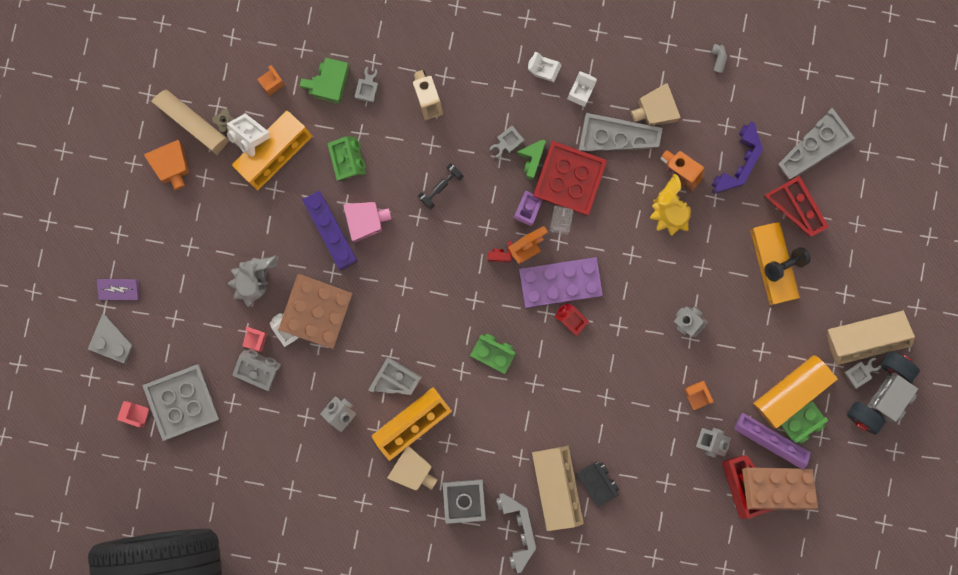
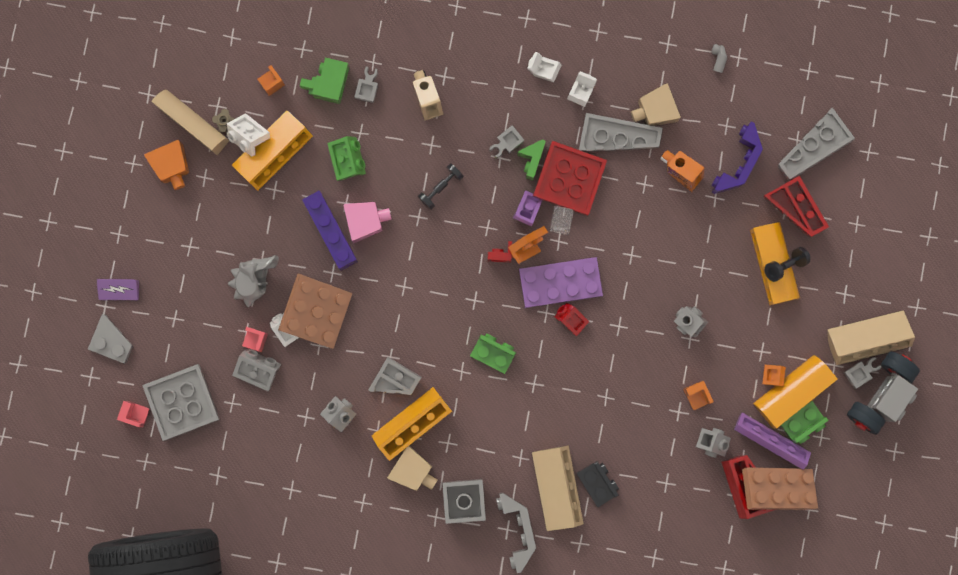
(669, 210): yellow head -> none
(774, 375): none -> orange plate

